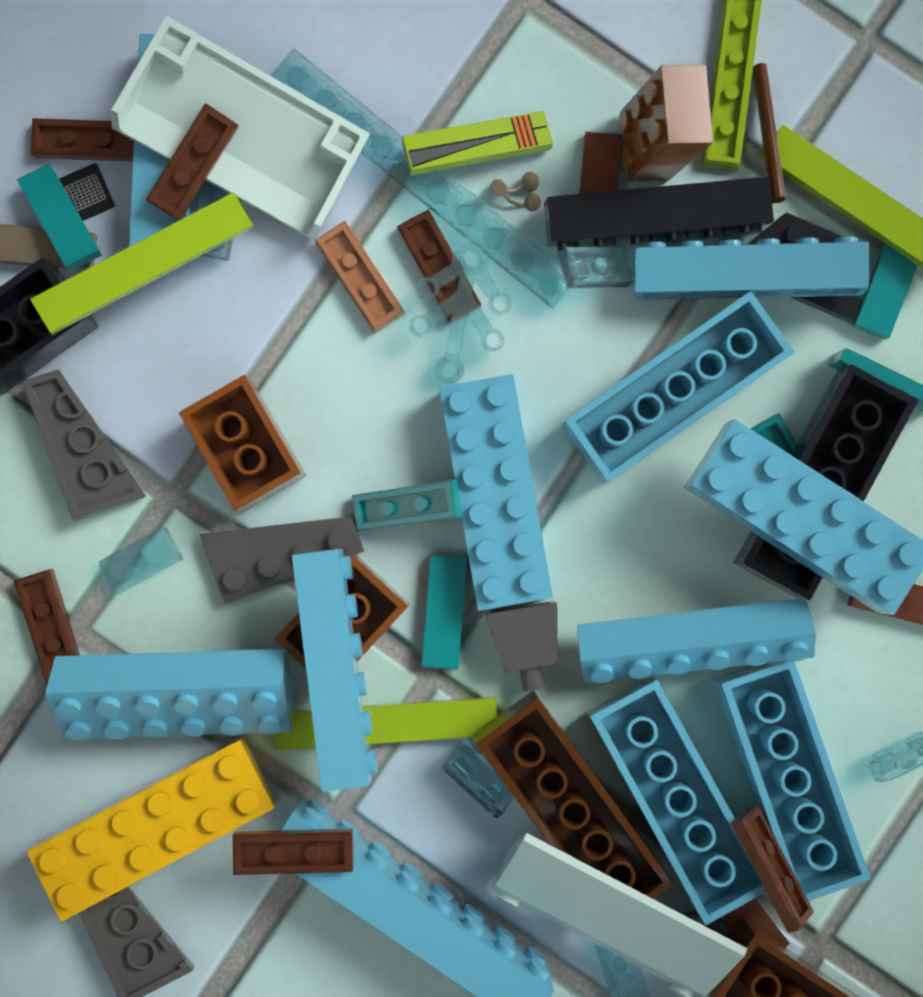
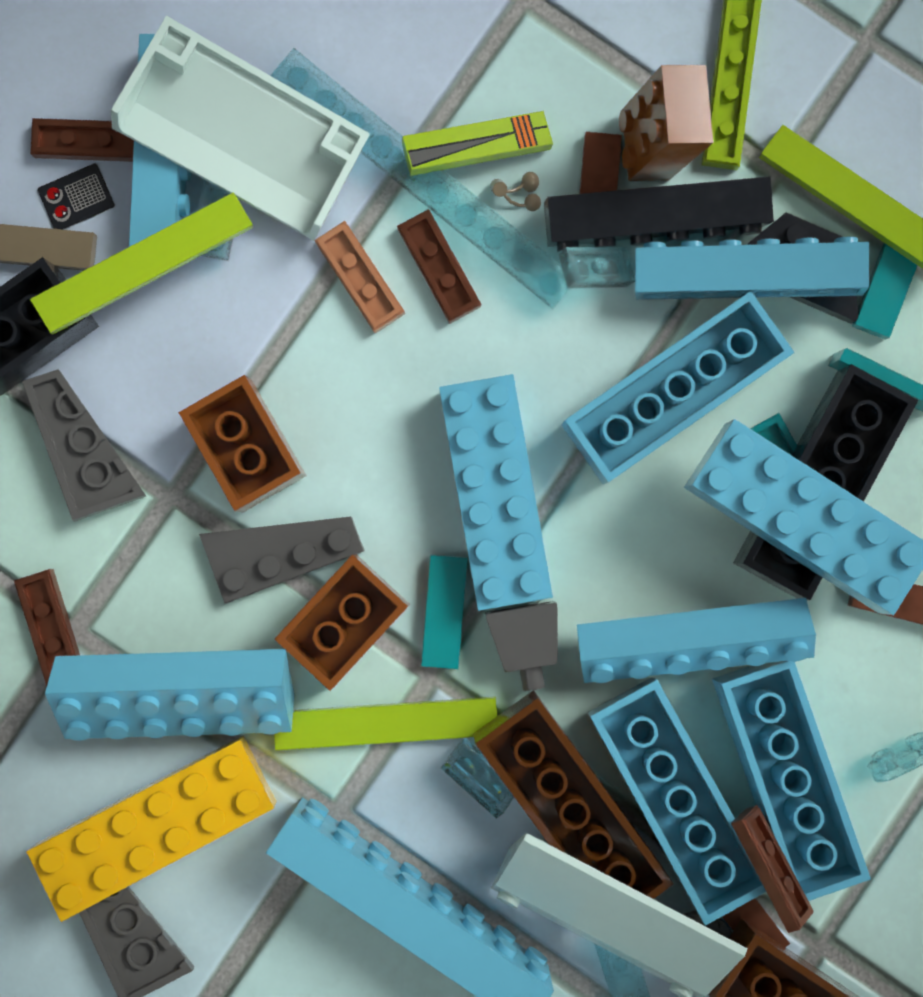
(59, 217): teal tile -> none
(140, 560): clear light blue plate -> none
(192, 162): copper tile -> none
(293, 851): copper tile -> none
(333, 669): medium azure brick -> none
(407, 505): teal tile -> none
(461, 306): clear light blue plant -> none
(768, 132): reddish brown bar -> none

